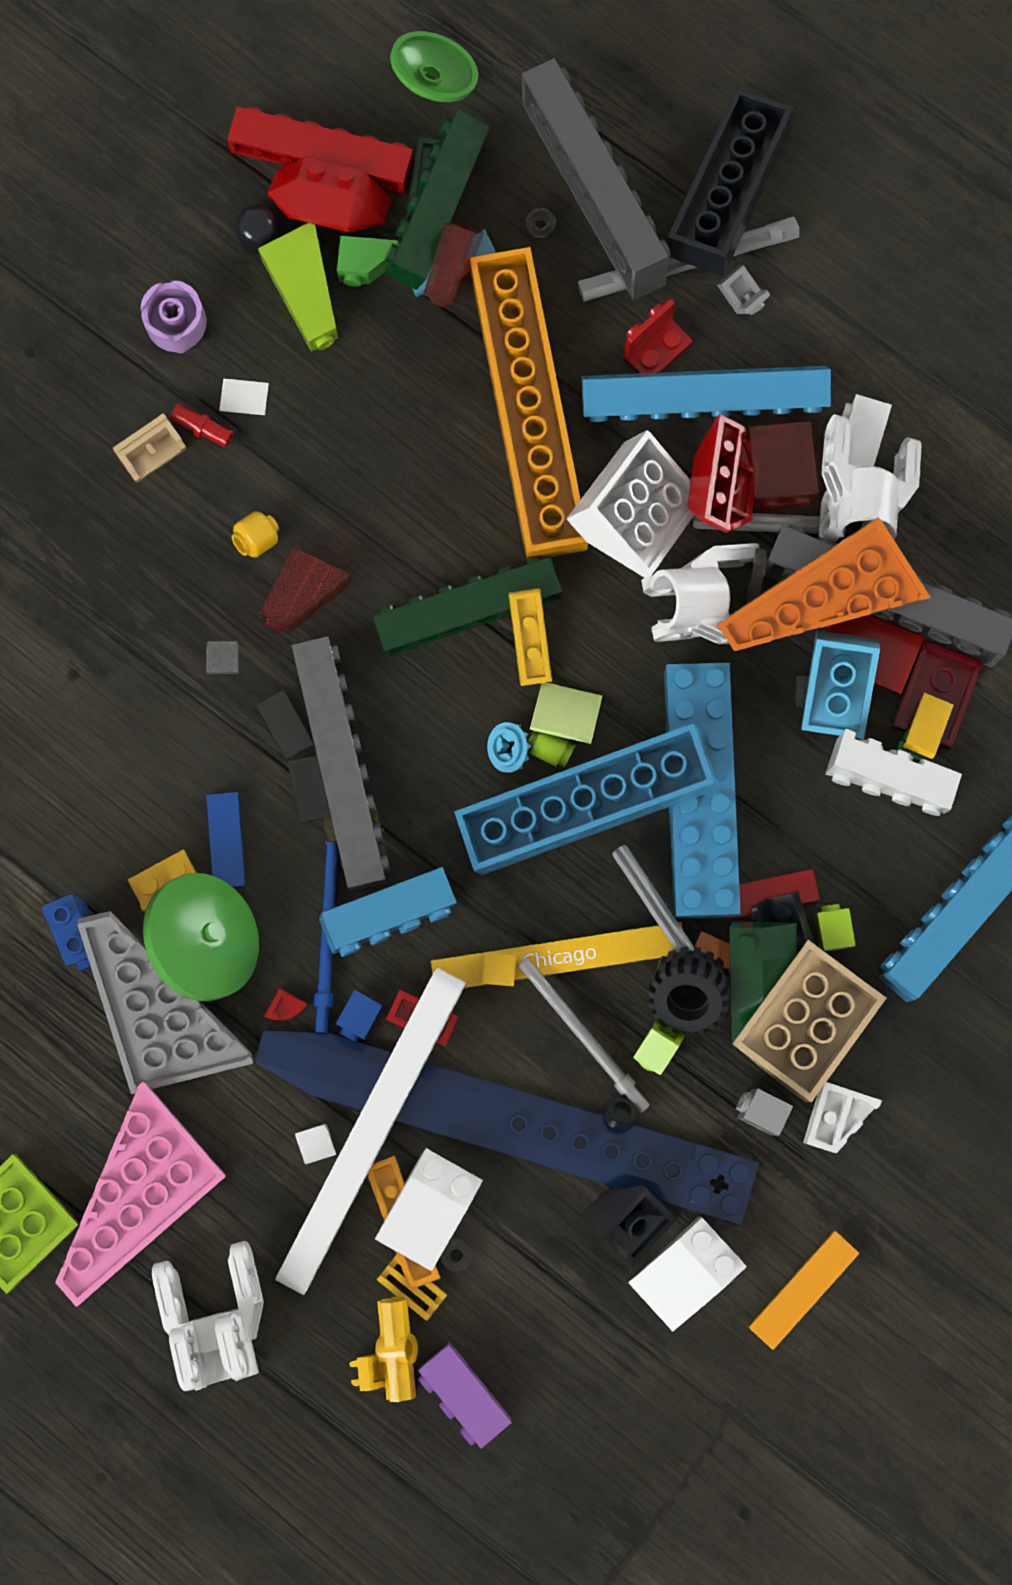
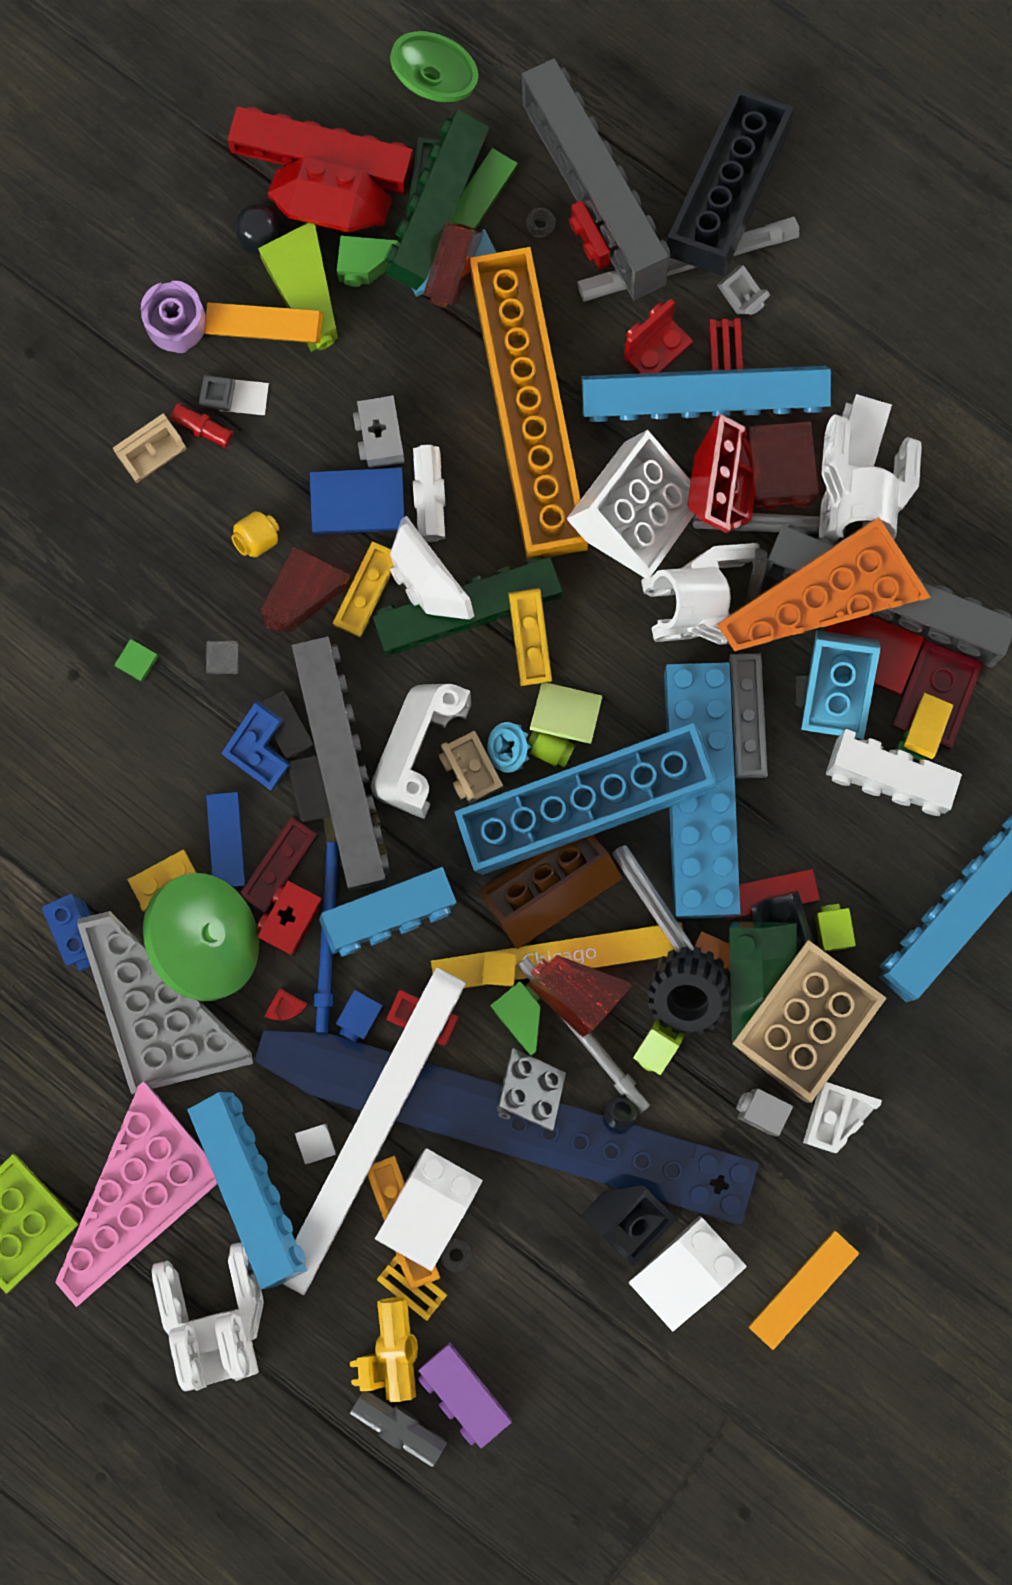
(136, 660): none -> bright green tile
(217, 393): none -> dark grey tile
(247, 1190): none -> dark azure brick
(250, 750): none -> blue plate
(263, 322): none -> light orange tile
(278, 864): none -> dark red tile
(304, 907): none -> red brick
(356, 500): none -> blue tile
(365, 591): none -> yellow tile
(379, 414): none -> light grey brick
(393, 779): none -> white windscreen
(398, 1427): none -> dark grey piece
(426, 576): none -> white wedge
(429, 493): none -> white piece
(471, 768): none -> tan bracket
(484, 189): none -> bright green tile
(520, 1014): none -> bright green slope
(531, 1090): none -> hinge
(549, 888): none -> reddish brown slope
(577, 991): none -> clear red slope
(594, 244): none -> red bracket
(725, 325): none -> red tile
(748, 716): none -> light grey tile

